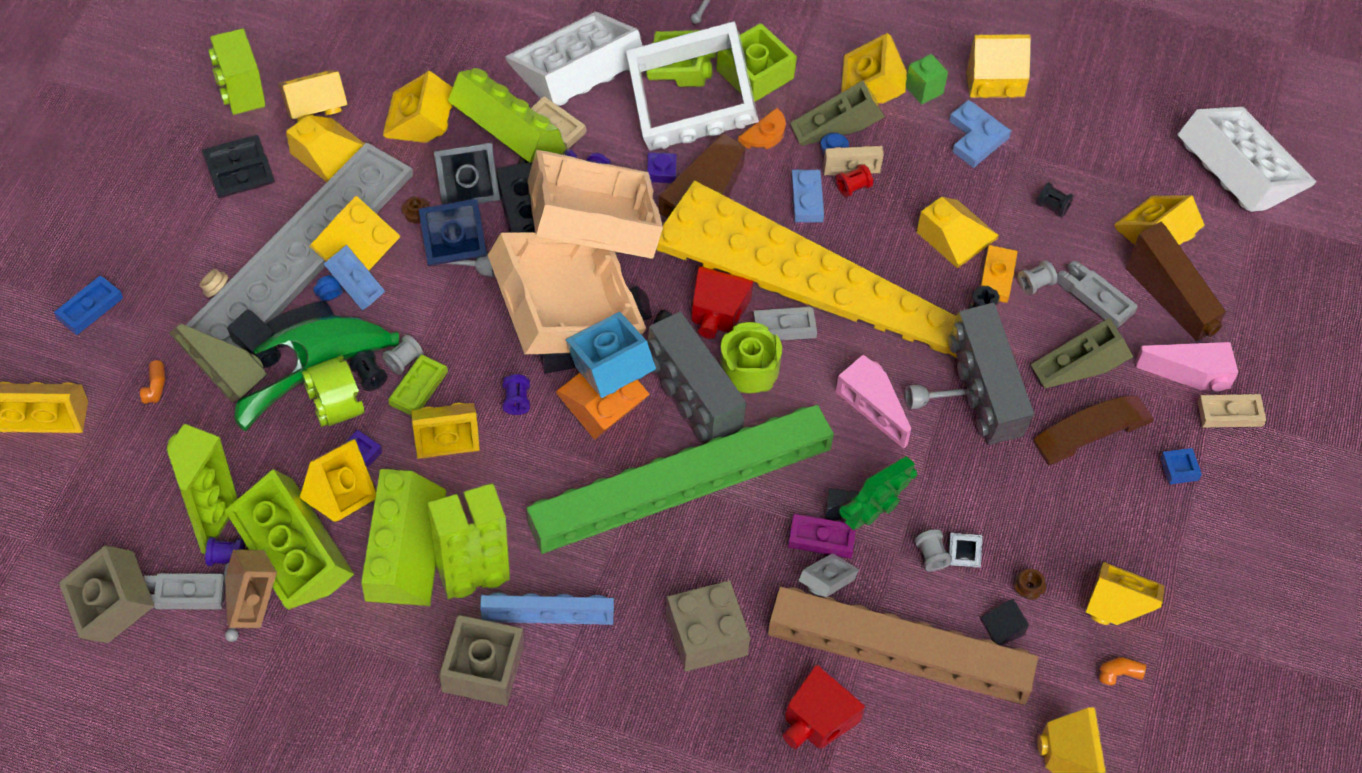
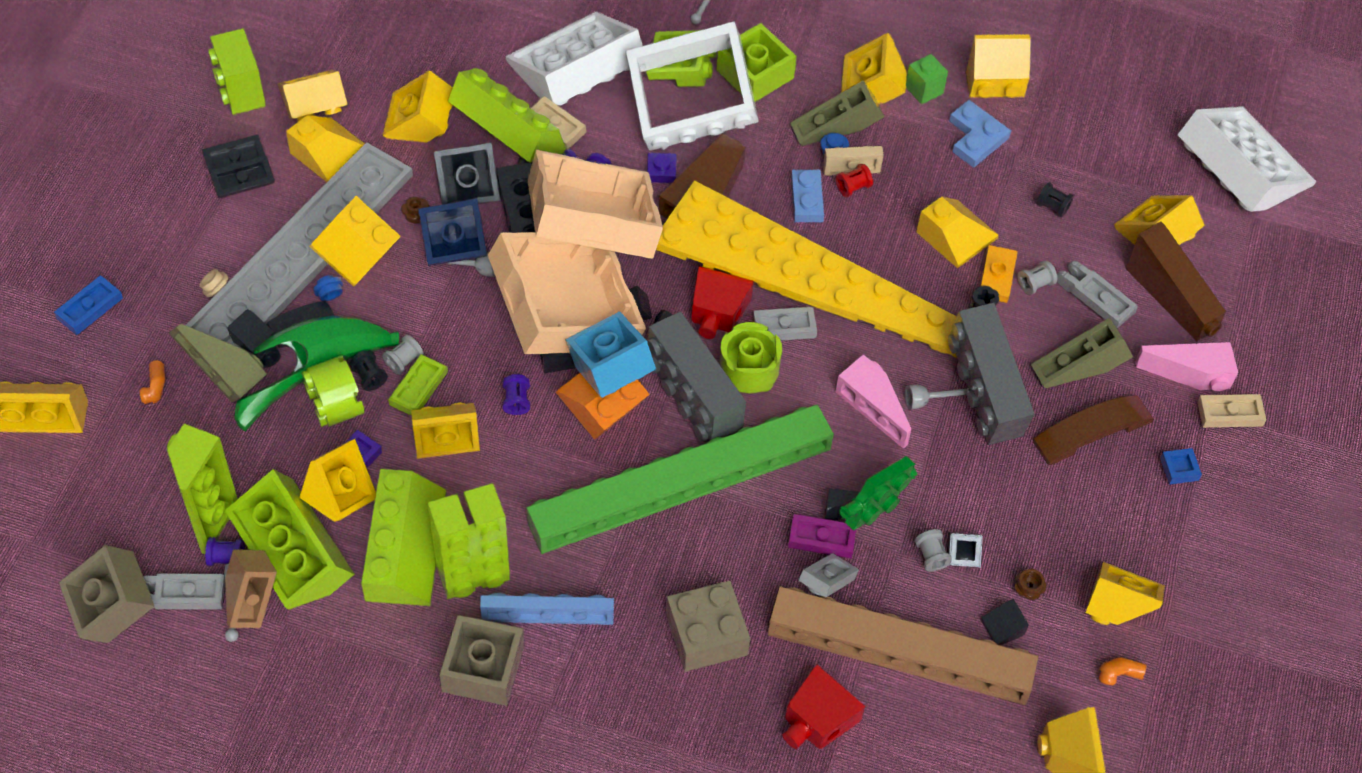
(354, 277): medium blue plate -> none
(766, 132): orange plate -> none

